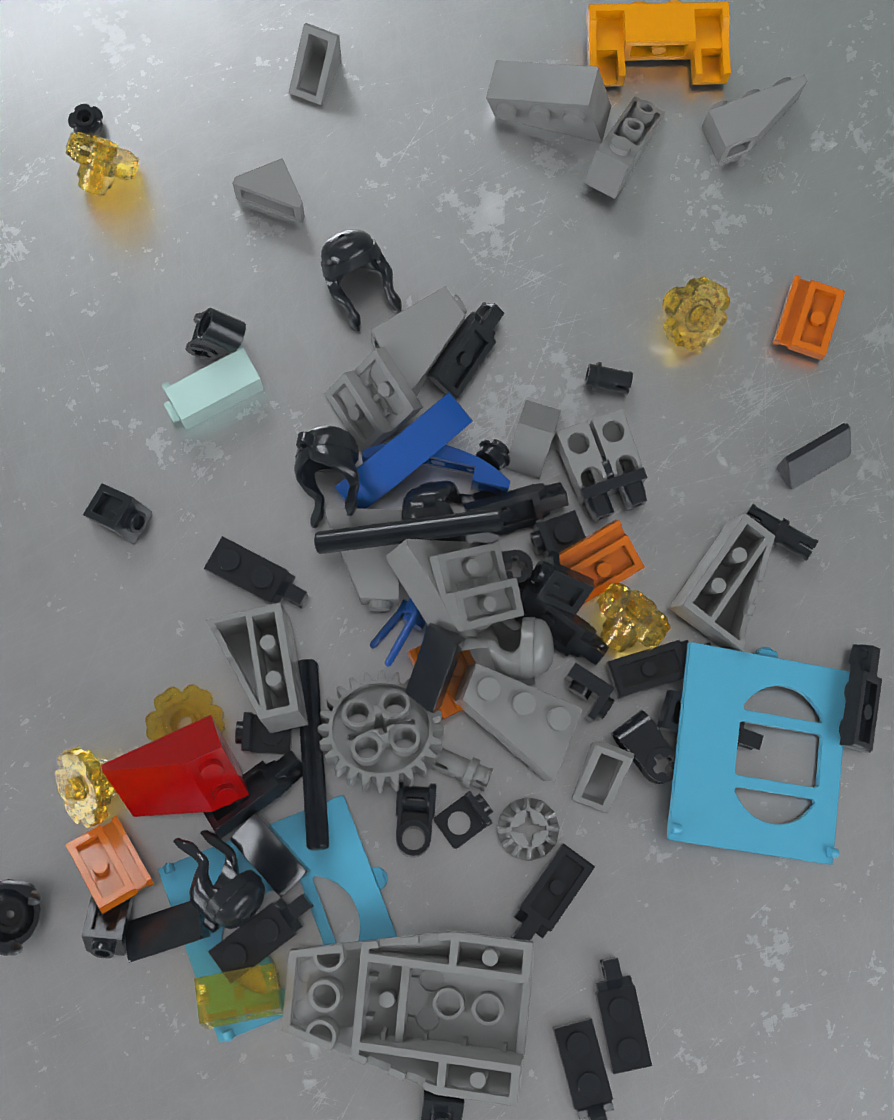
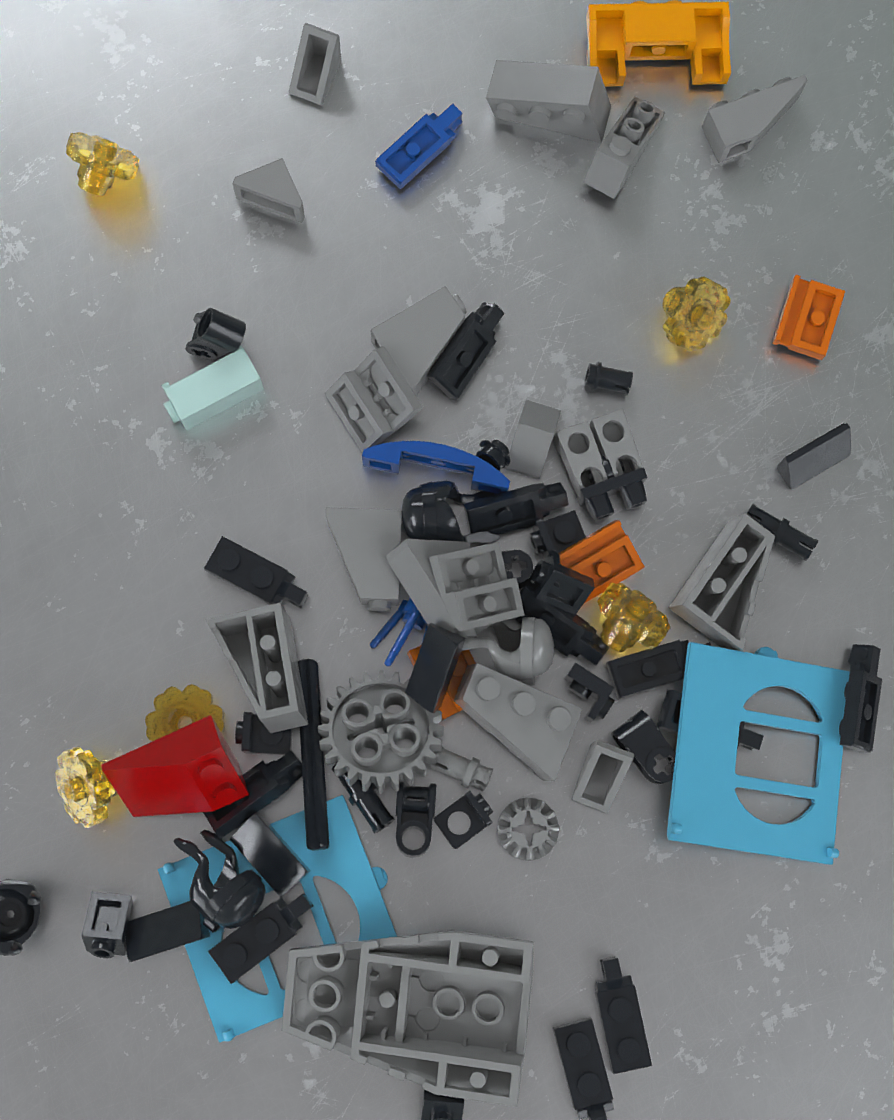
(92, 126): black plate -> none
(109, 864): orange plate -> none
(118, 512): black bracket -> none
(238, 996): clear yellow hinge -> none
(327, 450): black hair -> none
(348, 252): black hair -> none
(368, 803): none -> black pin
(398, 531): black axle -> none
(408, 450): blue slope -> none
(419, 146): none -> blue hinge
(552, 893): black hinge -> none

